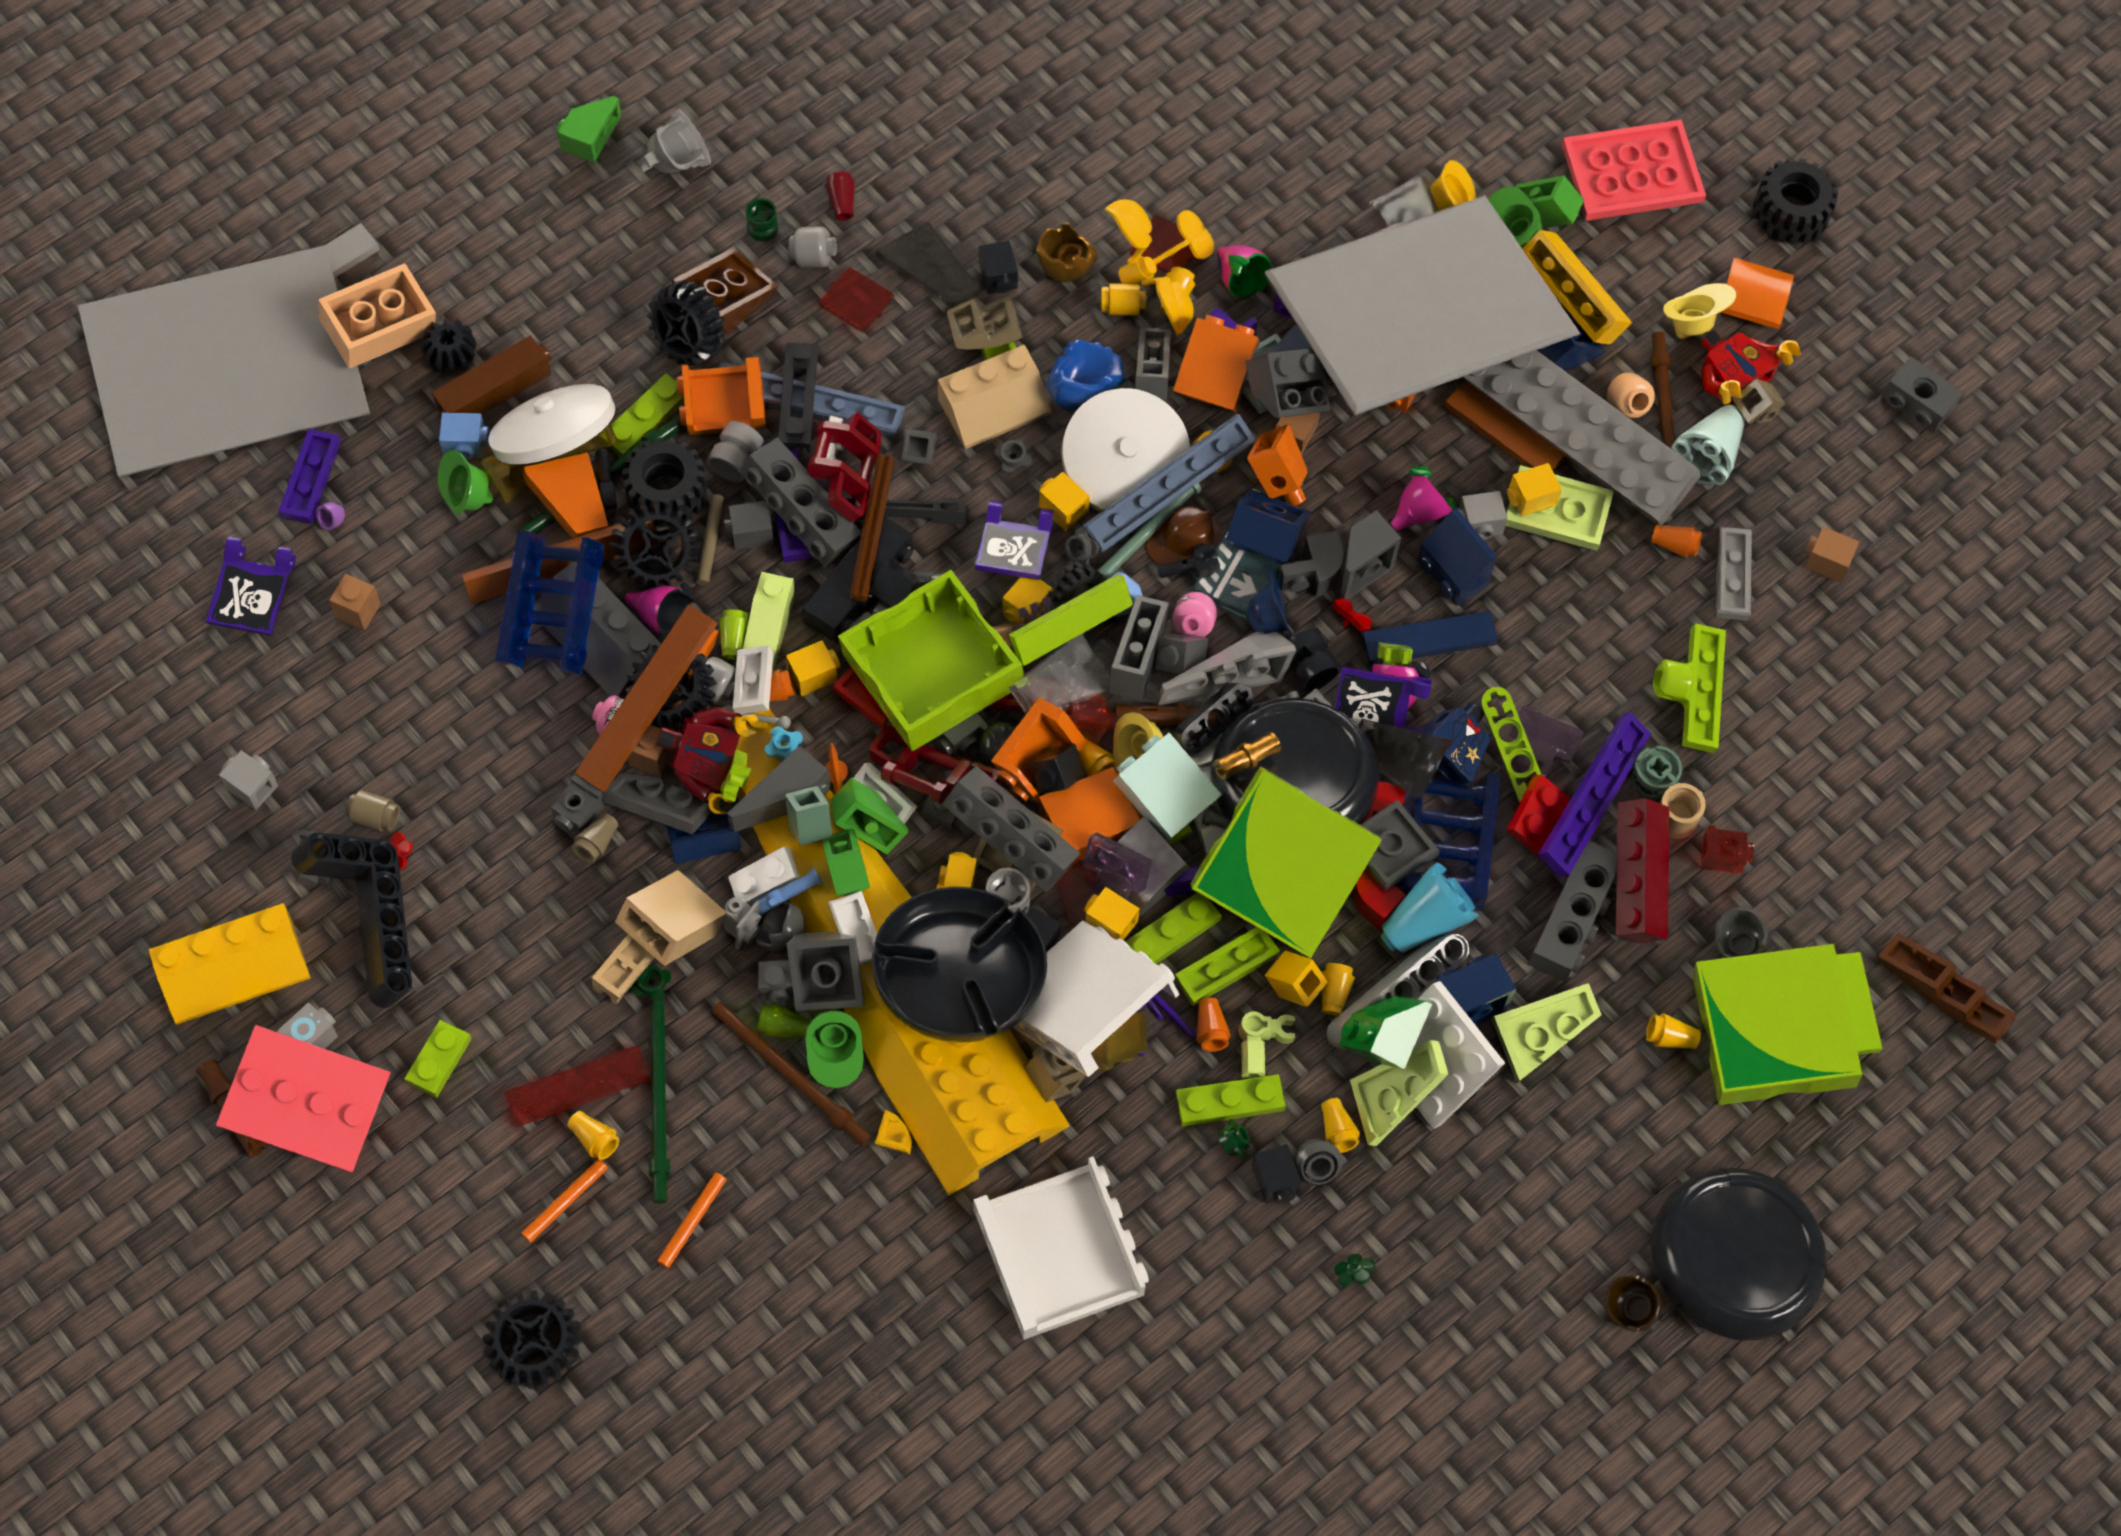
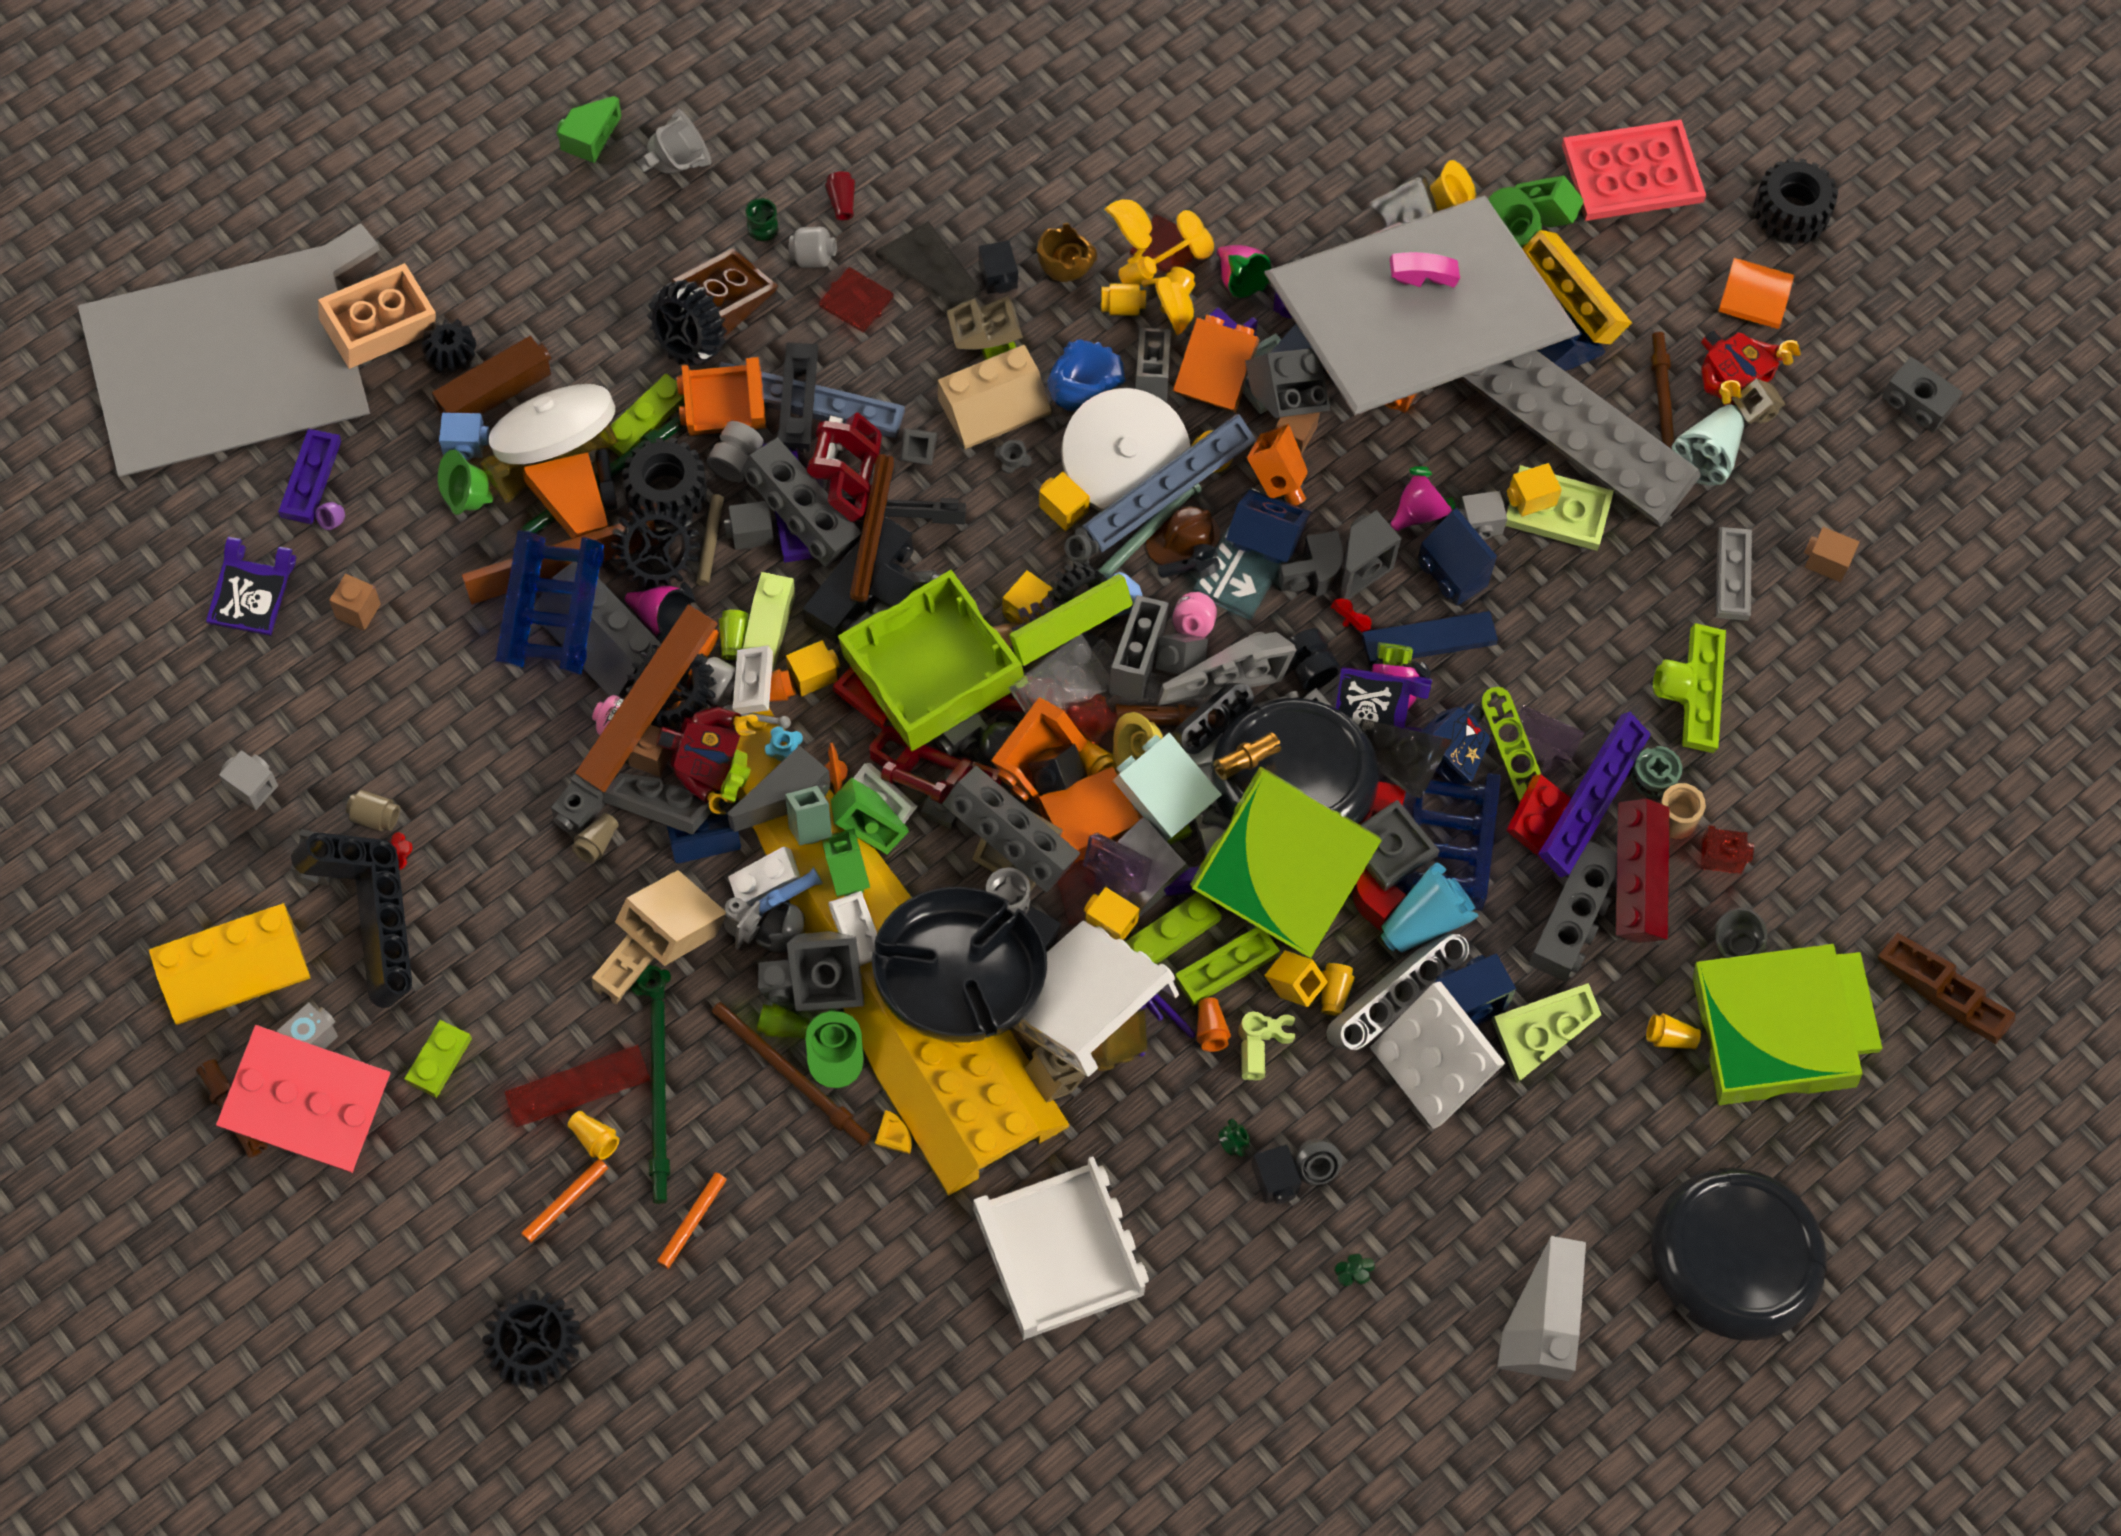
(959, 872): yellow brick -> none
(1013, 547): flag -> none
(1230, 1100): lime plate -> none
(1268, 608): dark blue piece -> none
(1339, 1126): yellow cone -> none
(1386, 1030): green slope -> none
(1391, 1093): yellowish green wing -> none
(1416, 266): none -> dark pink slope
(1502, 428): dark orange tile -> none
(1547, 1318): none -> light grey wedge
(1631, 395): light nougat head -> none
(1633, 1303): dark brown hair -> none
(1678, 539): orange cone -> none
(1698, 309): light yellow piece -> none

